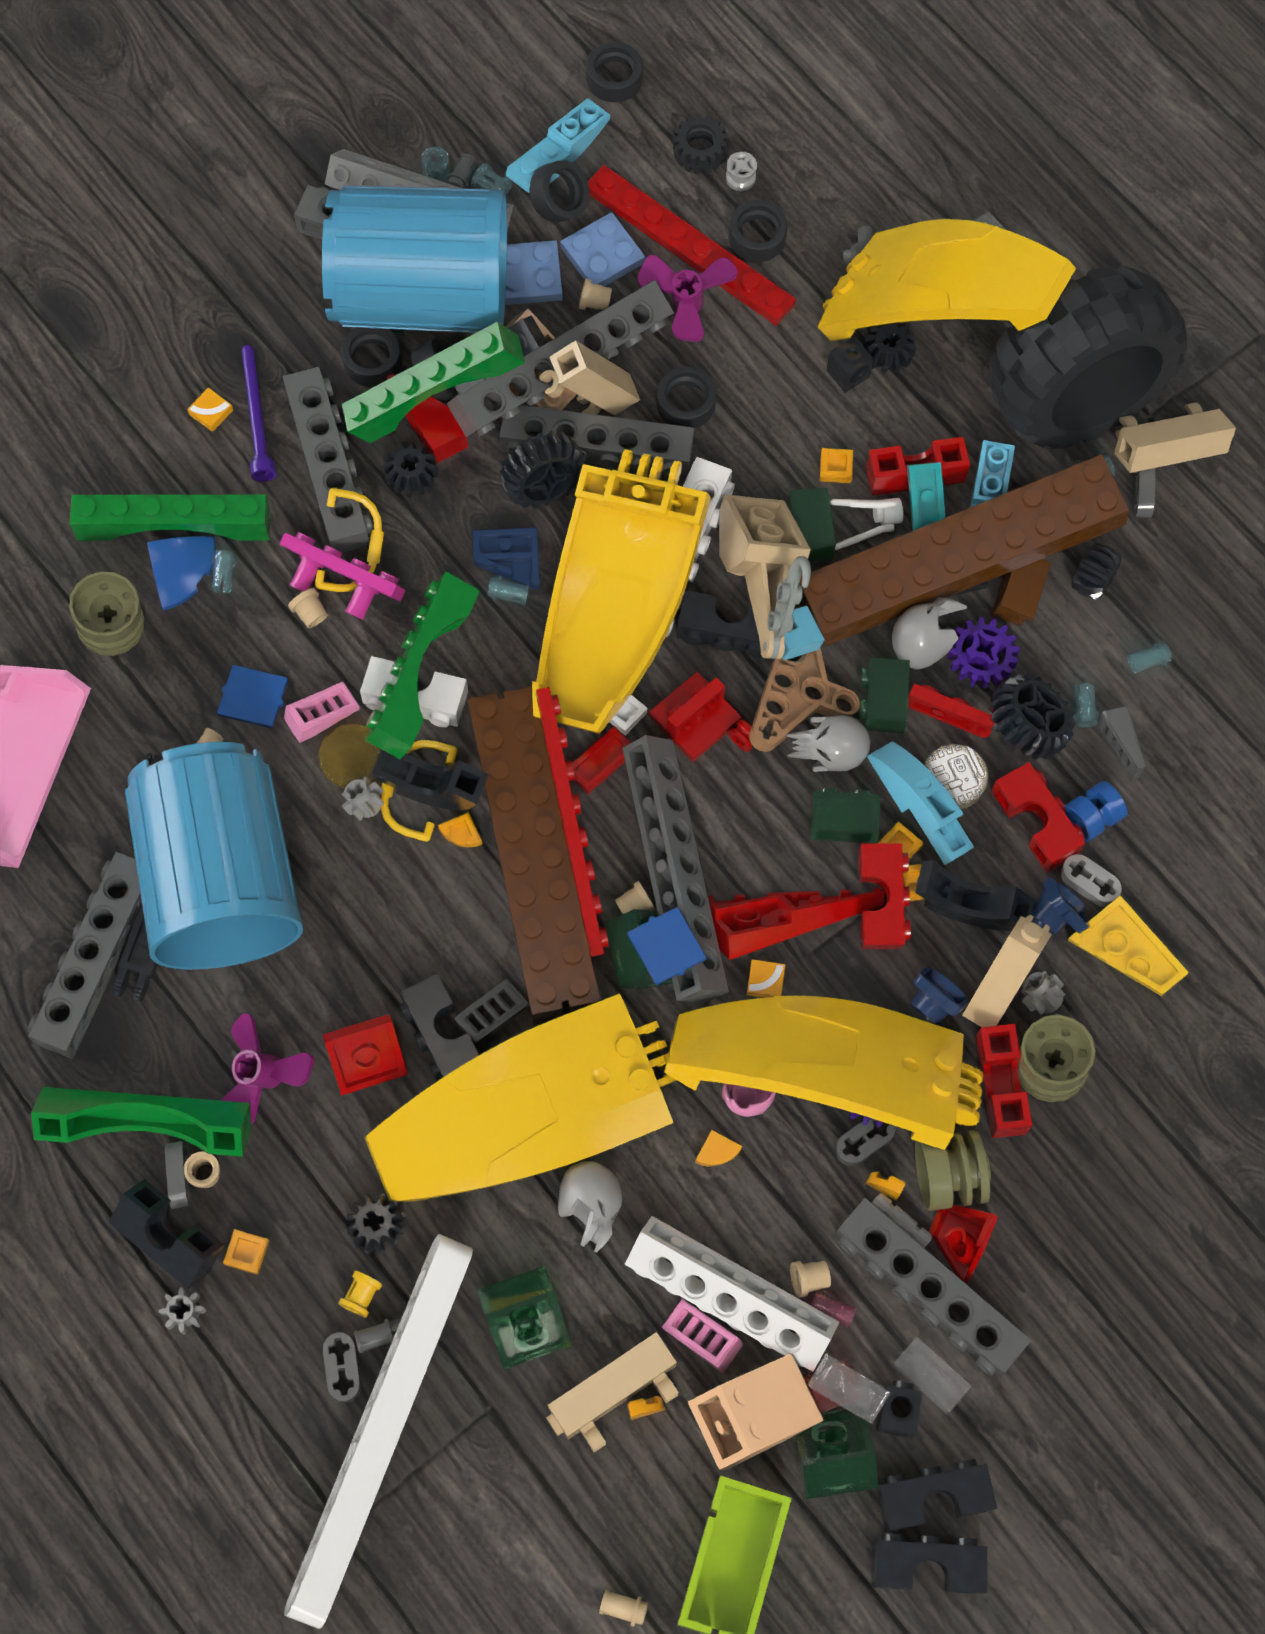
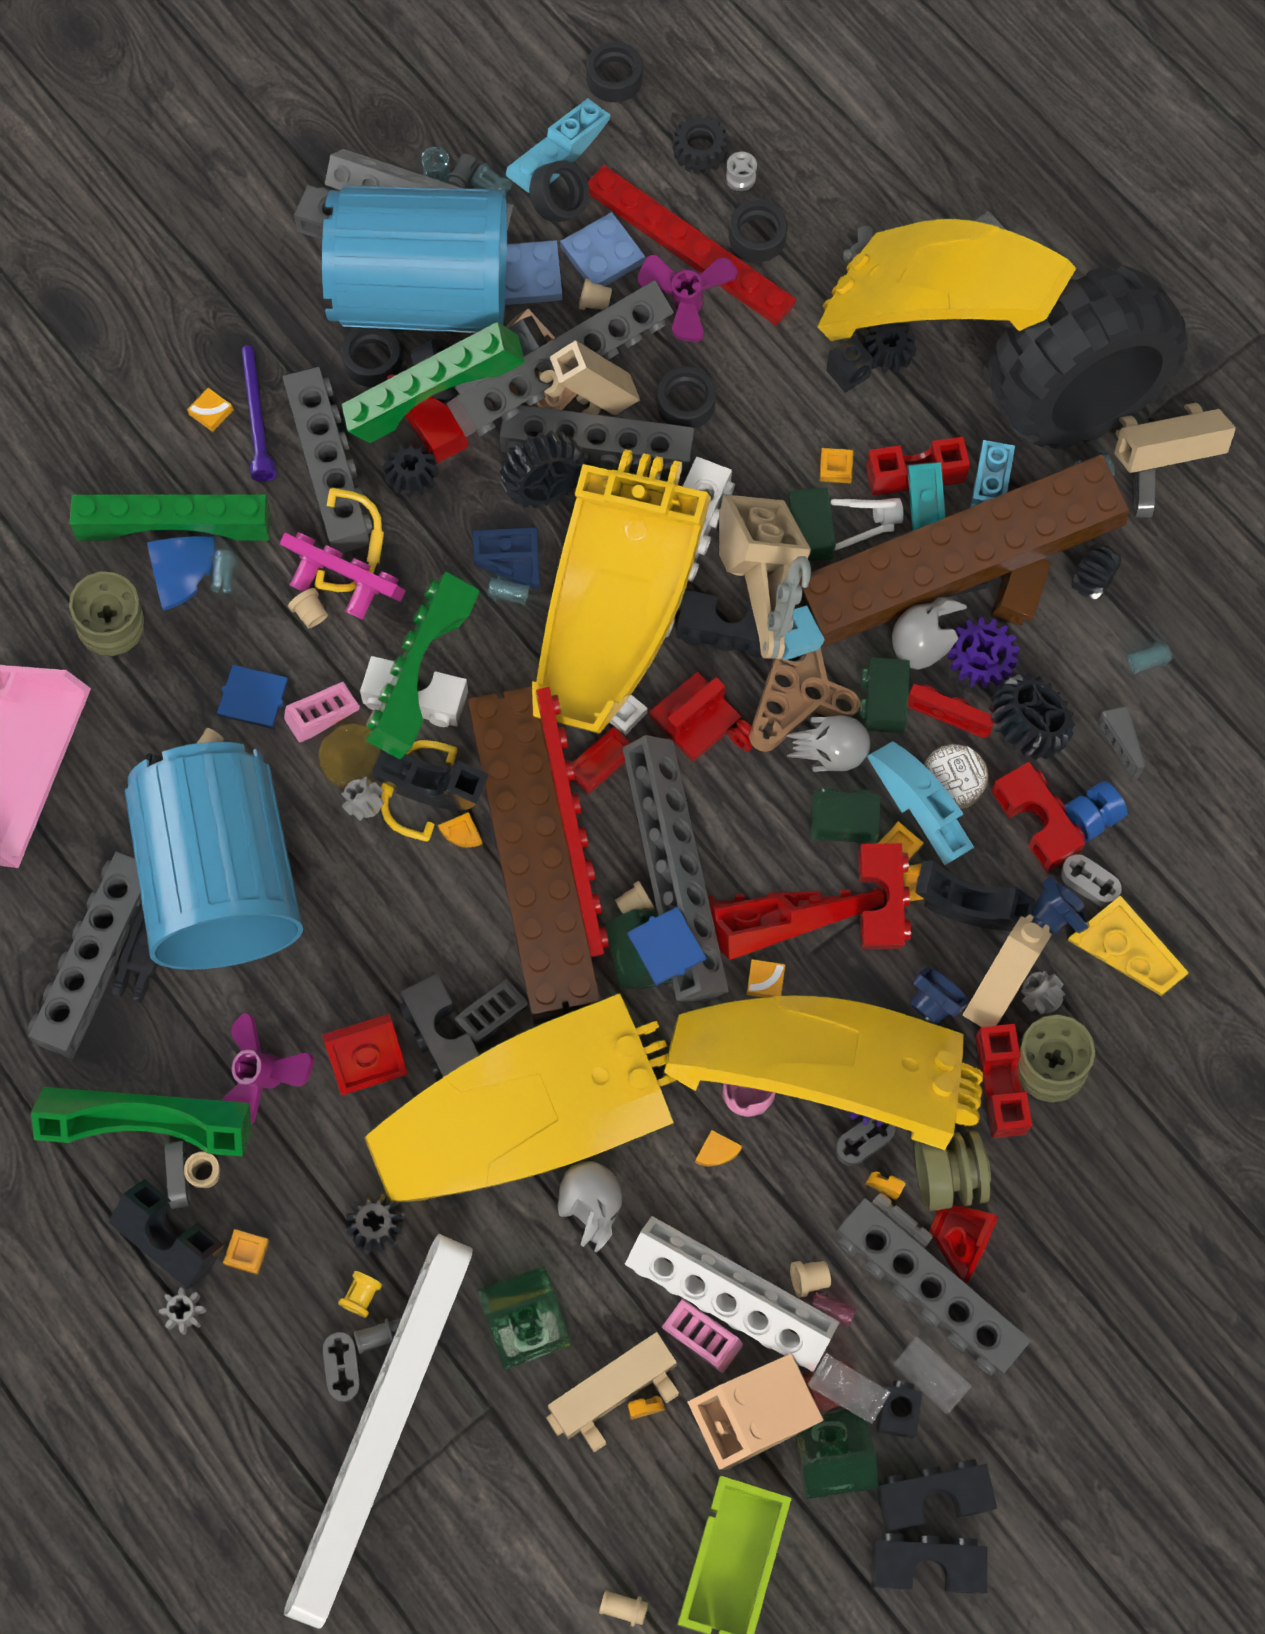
(1085, 705): clear light blue pin -> none

